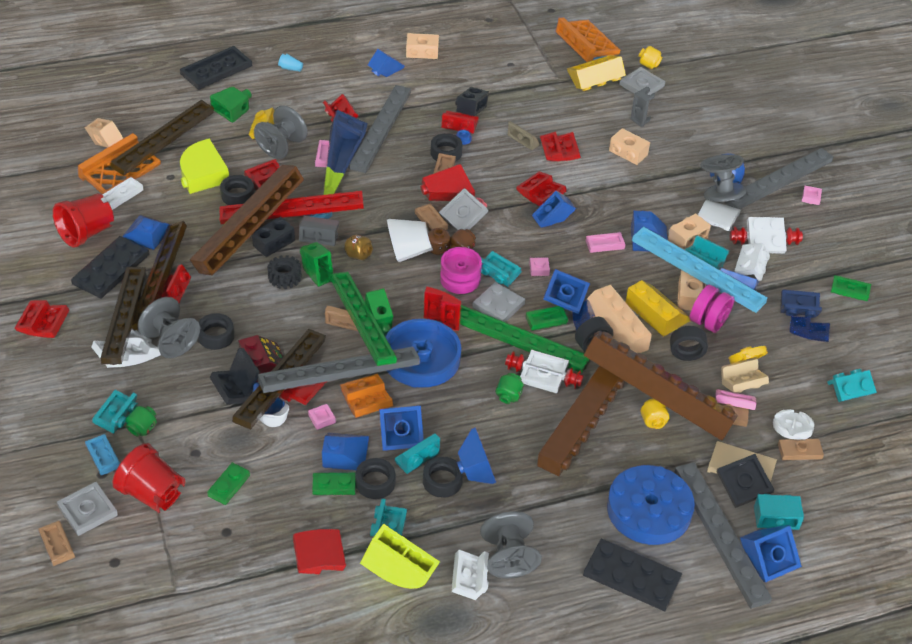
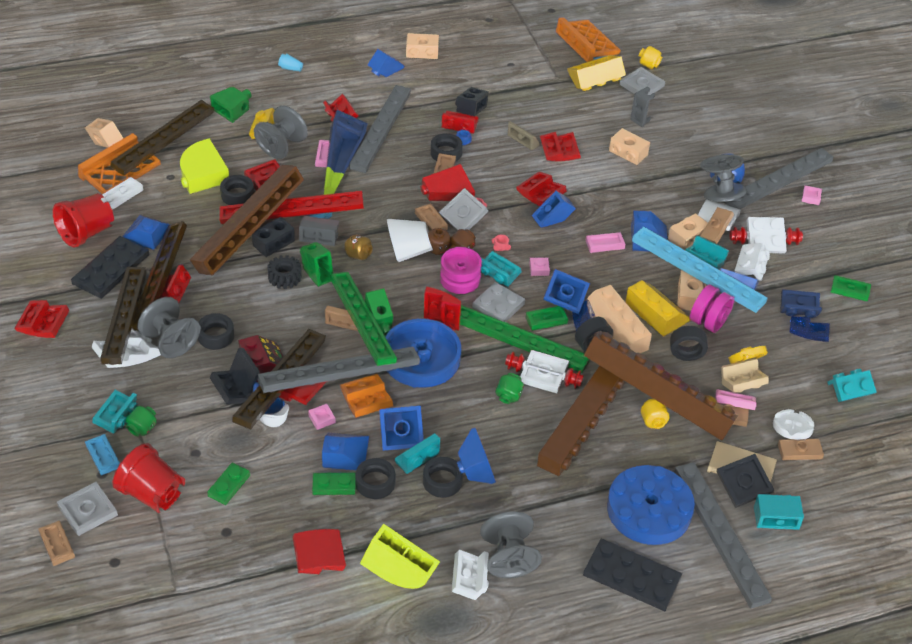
(215, 67): black plate -> none
(390, 516): teal bracket -> none
(501, 243): none -> coral plate
(717, 225): none -> medium nougat plate
(772, 551): blue slope -> none

